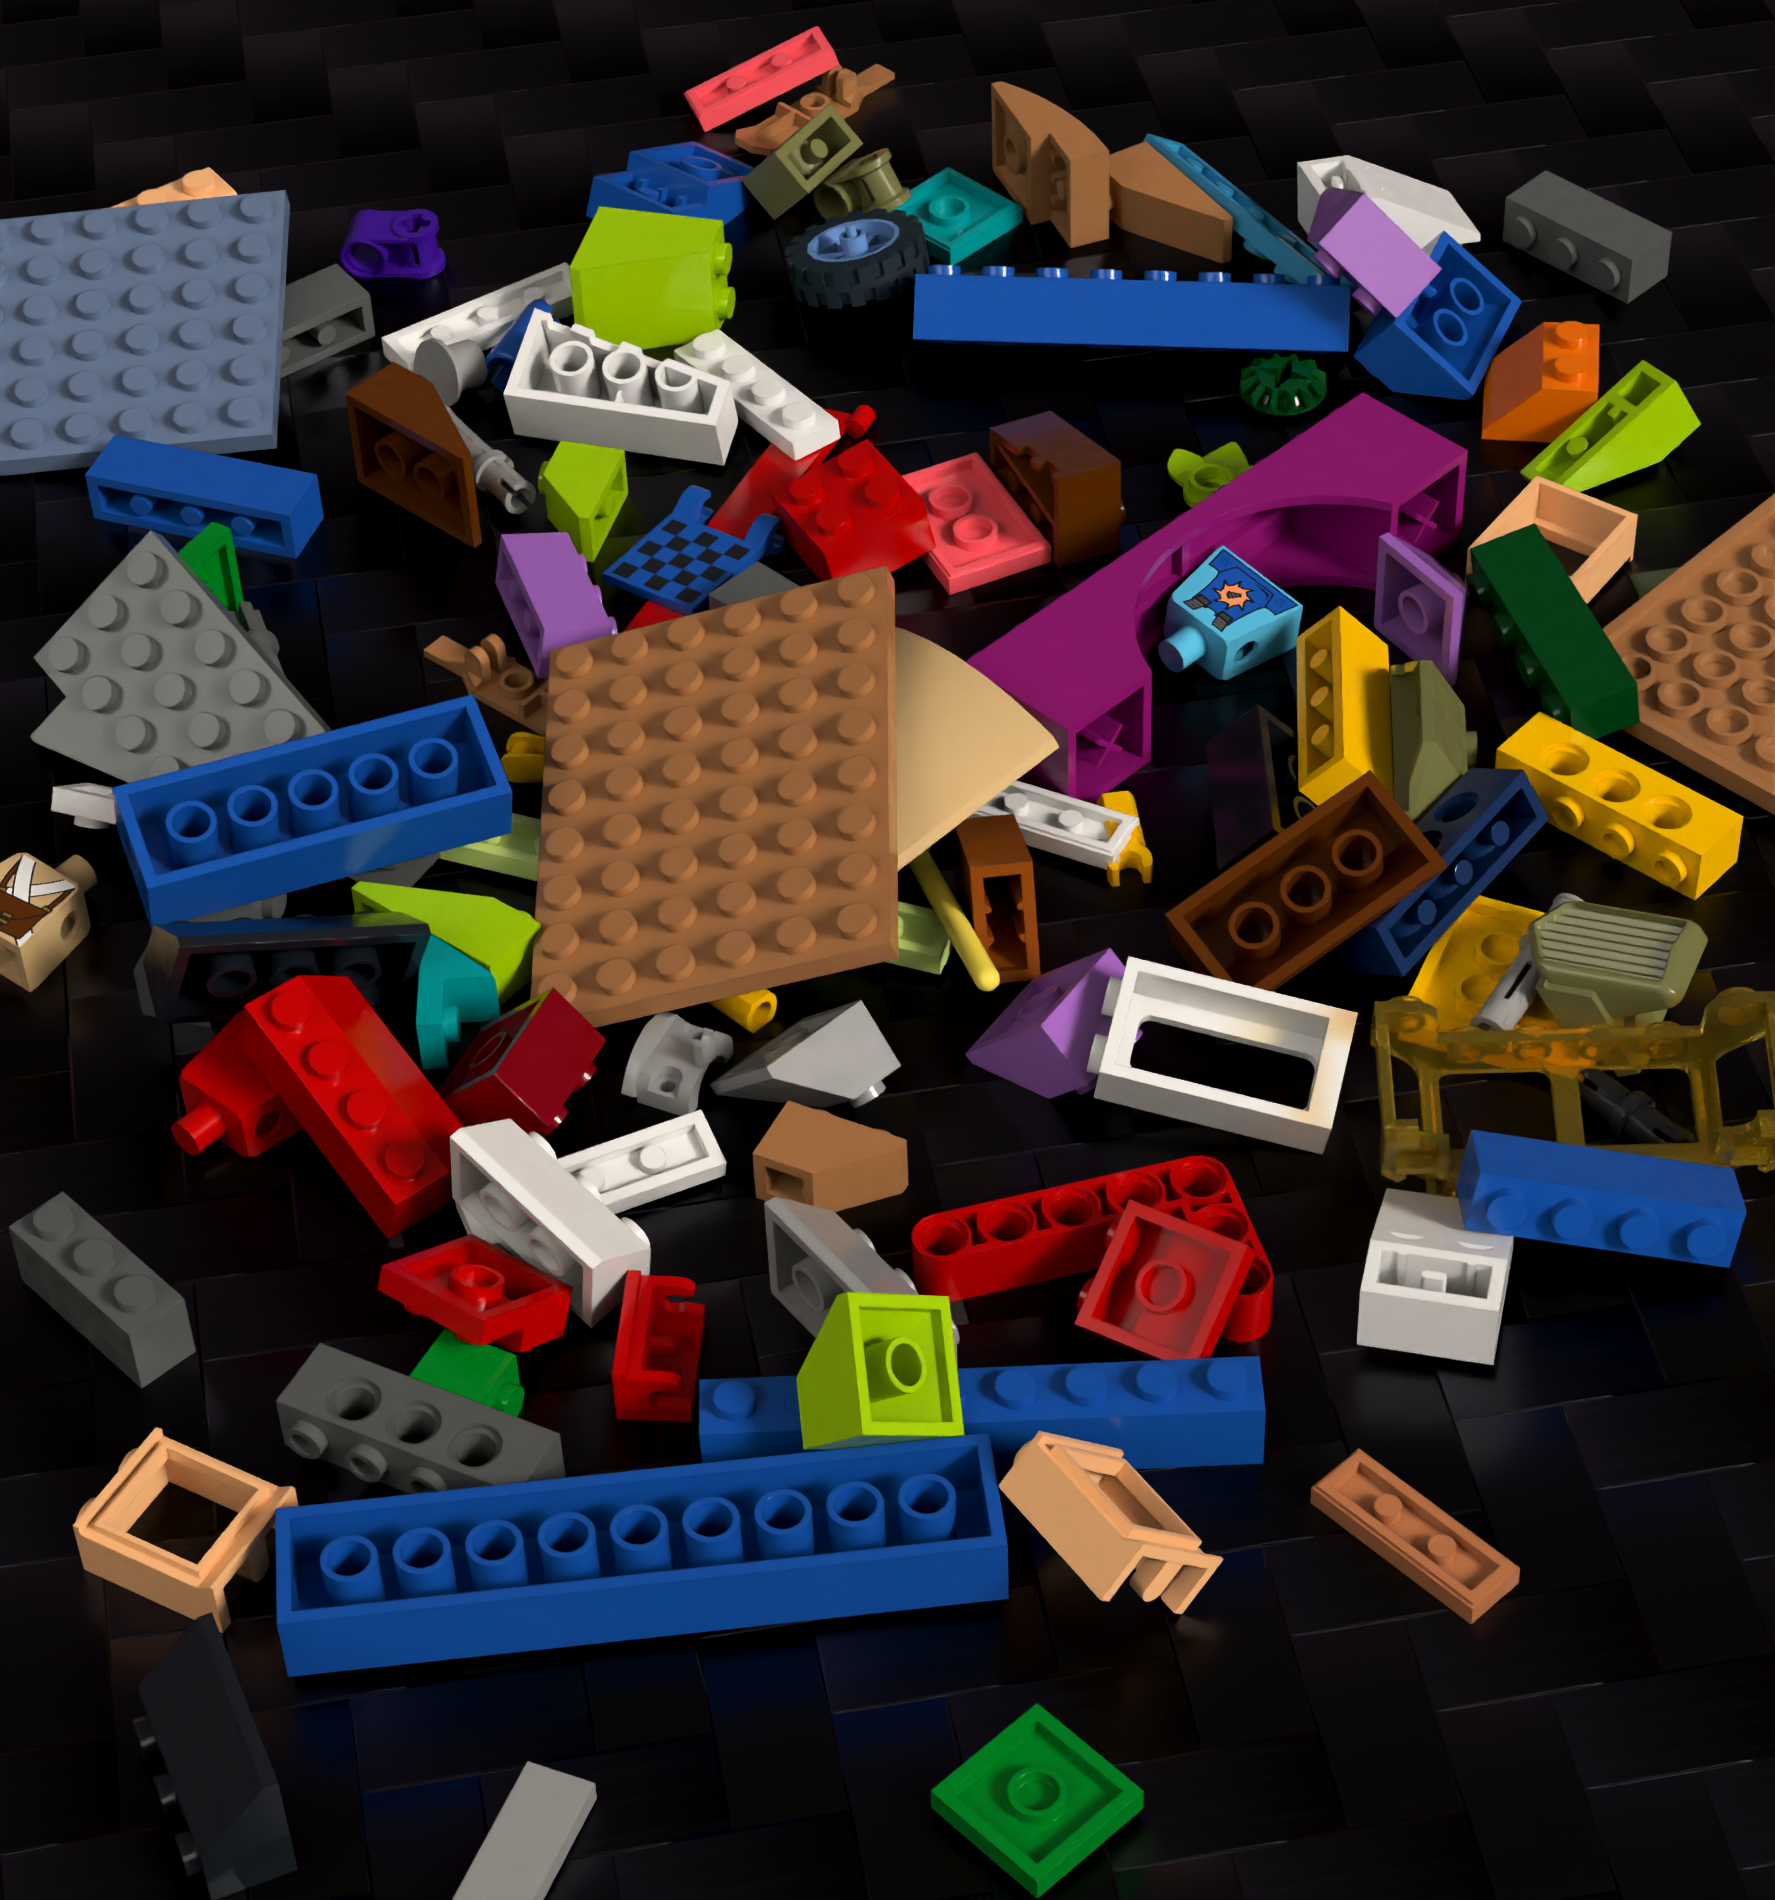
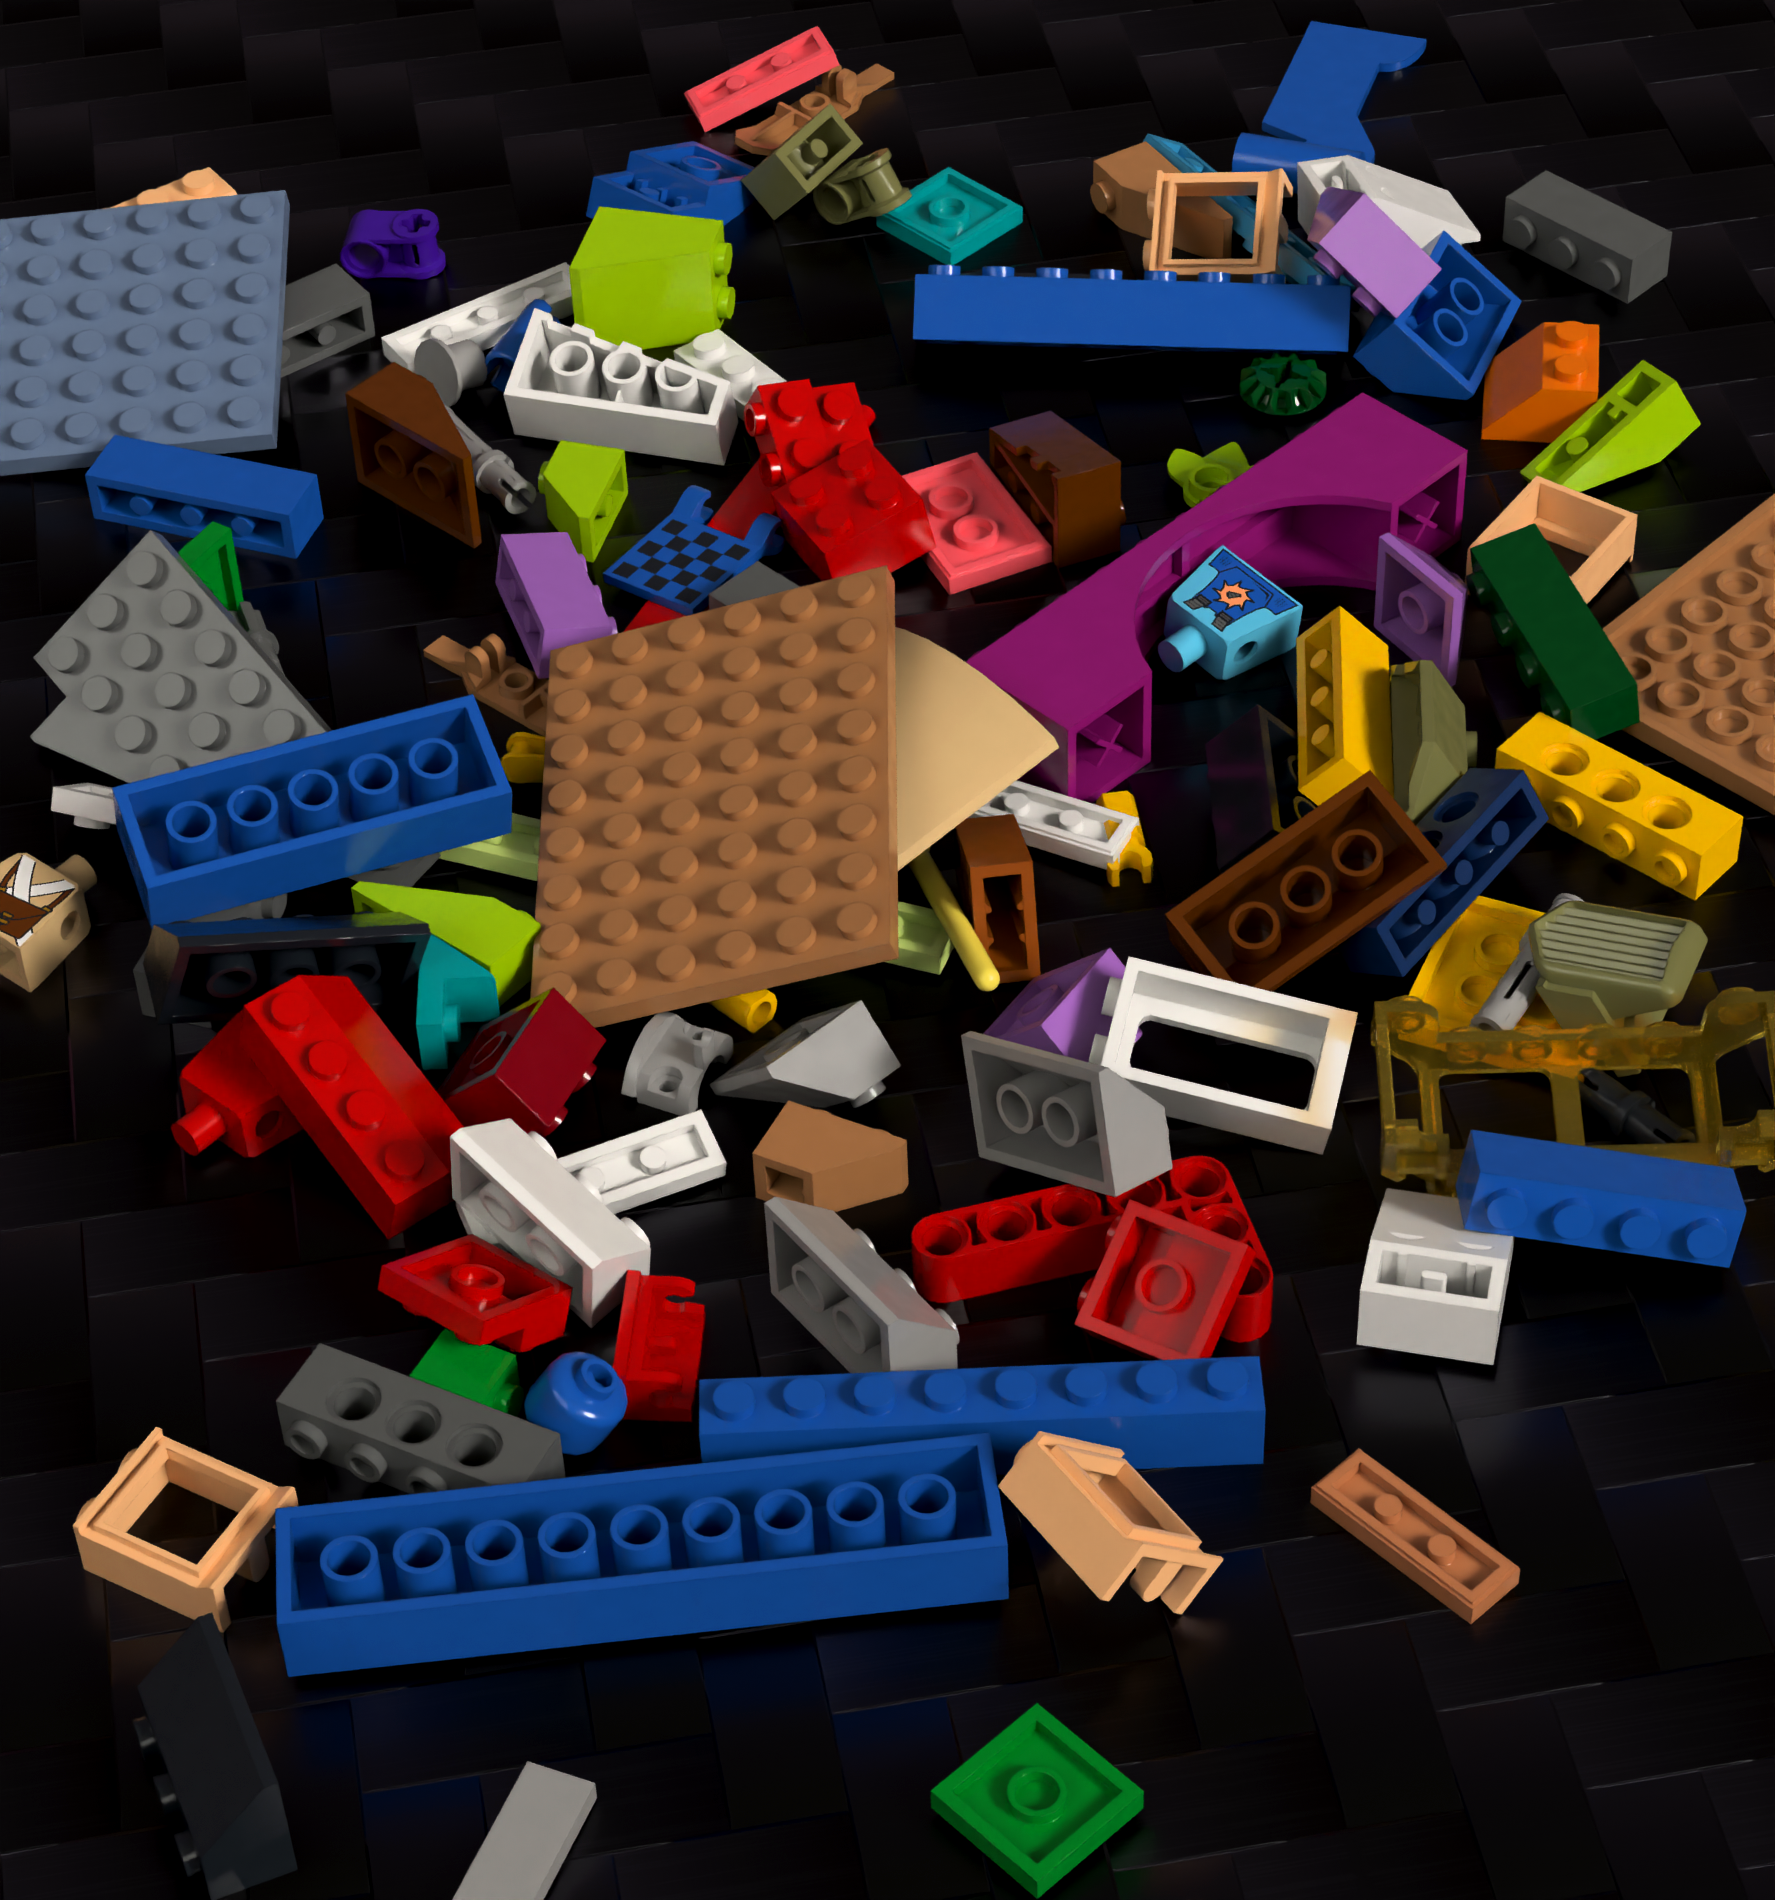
(102, 1289): dark grey brick -> none
(579, 1400): none -> blue head
(802, 426): none -> red plate
(857, 258): black wheel -> none
(881, 1373): lime slope -> none
(1050, 164): medium nougat slope -> none
(1063, 1117): none -> light grey slope
(1269, 221): none -> light nougat window
(1323, 97): none -> blue door

